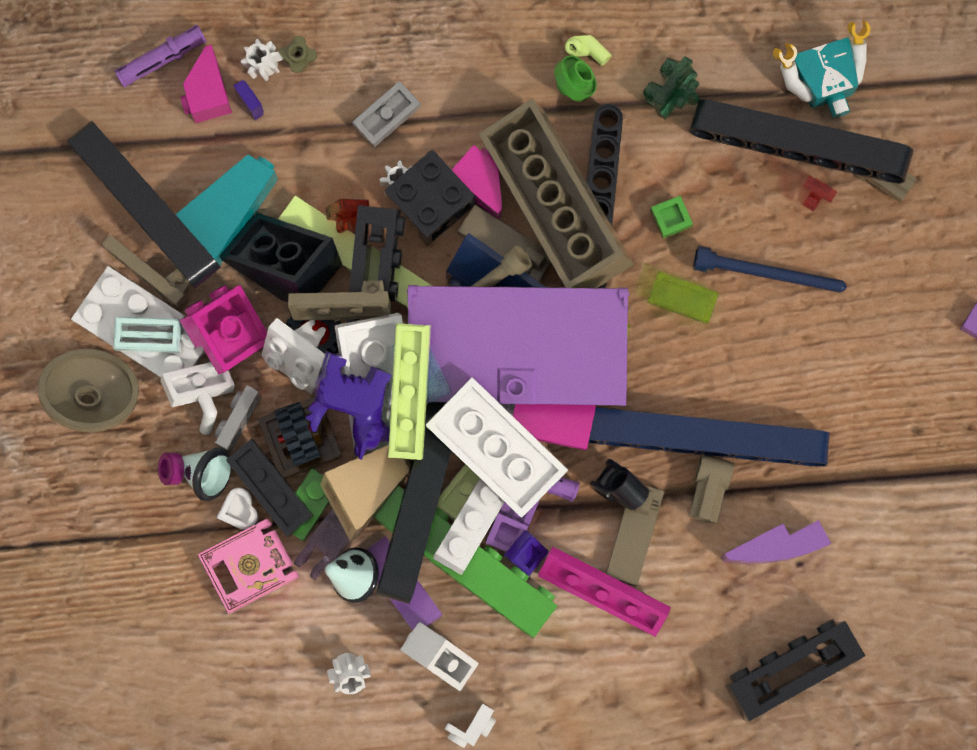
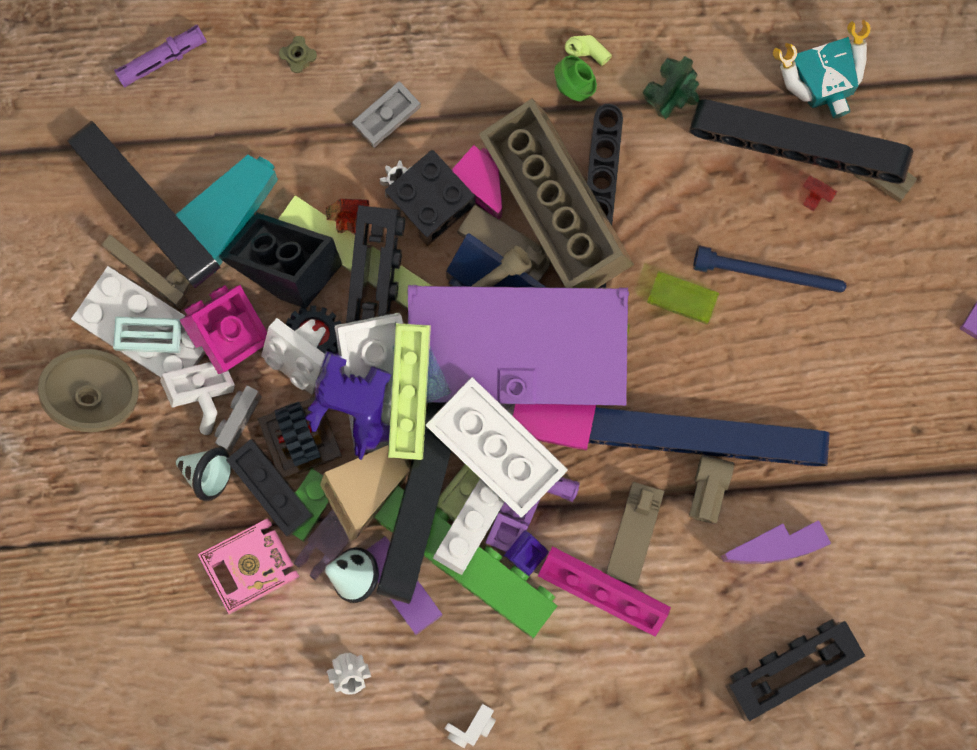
(171, 468): magenta tile -> none
(205, 89): dark pink slope -> none
(238, 509): white tile -> none
(249, 99): dark purple tile -> none
(261, 59): white gear -> none
(369, 303): dark tan hinge -> none
(439, 656): white brick -> none
(620, 486): black piece -> none
(671, 217): bright green plate -> none

